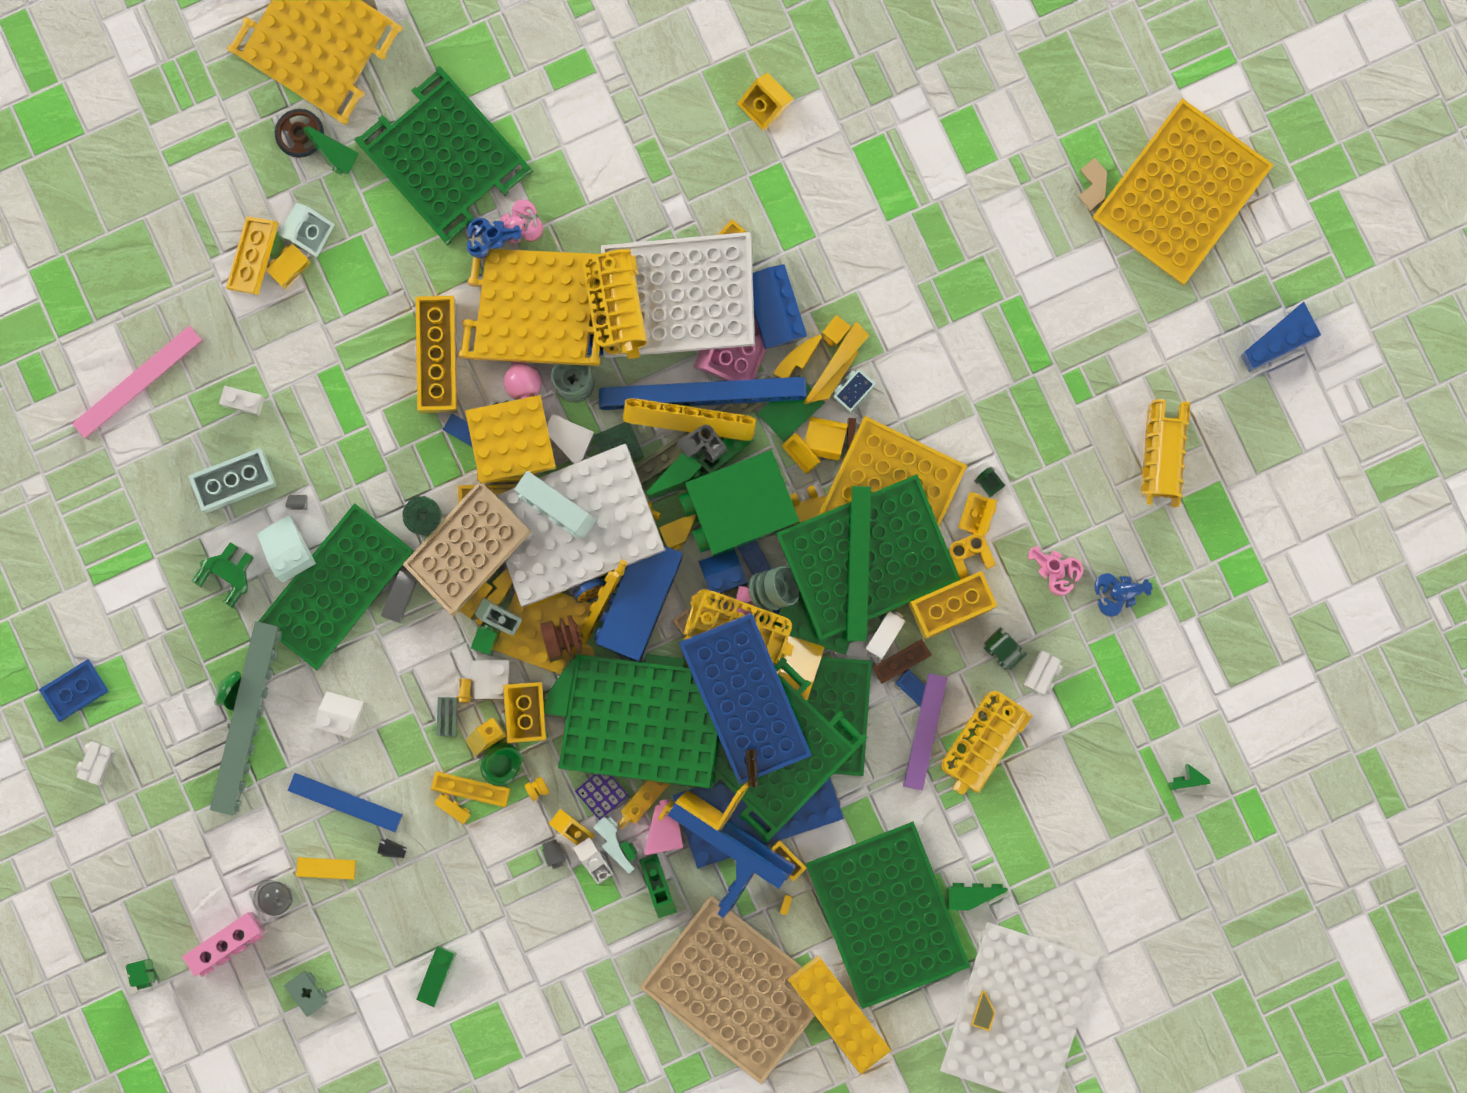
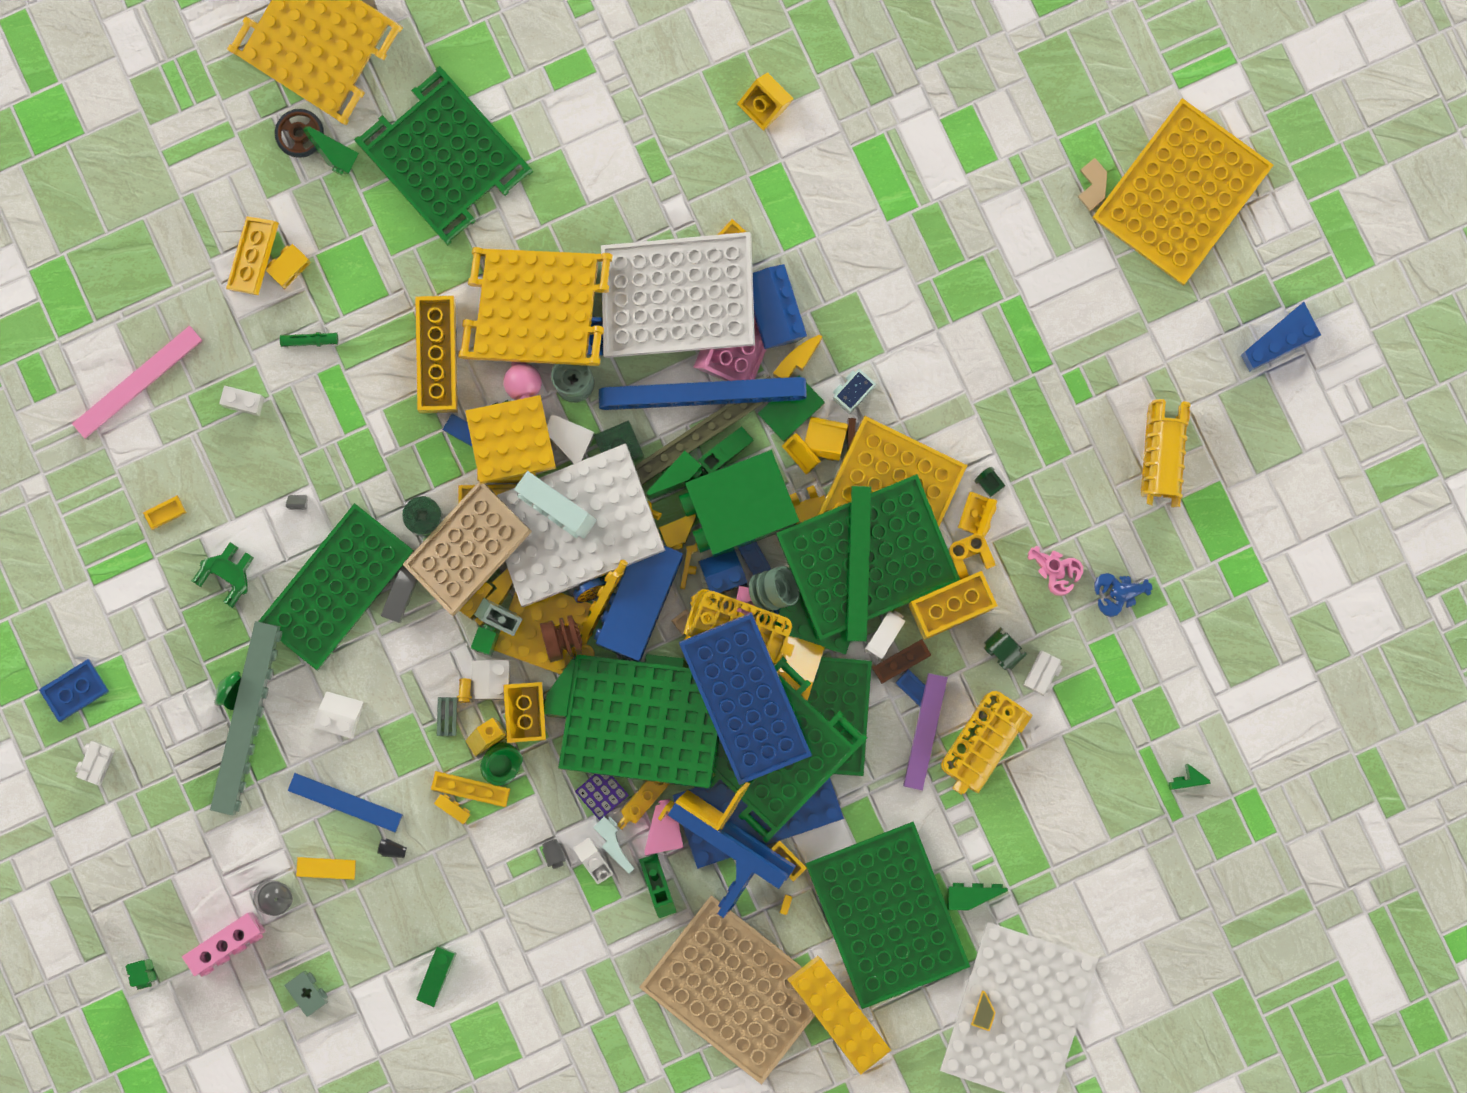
(164, 512): none -> yellow tile
(232, 480): light aqua brick -> none
(285, 549): light aqua slope -> none
(306, 229): light aqua slope -> none
(309, 339): none -> green pin
(492, 236): blue animal -> none
(532, 233): bright pink animal -> none
(541, 787): yellow wheel -> none
(570, 828): yellow slope -> none
(619, 300): yellow piece -> none
(629, 850): green plate -> none
(688, 418): yellow beam -> none
(688, 569): none -> yellow piece
(711, 446): dark grey piece -> none
(752, 769): dark brown axle -> none
(835, 331): yellow brick -> none
(838, 365): yellow wedge -> none

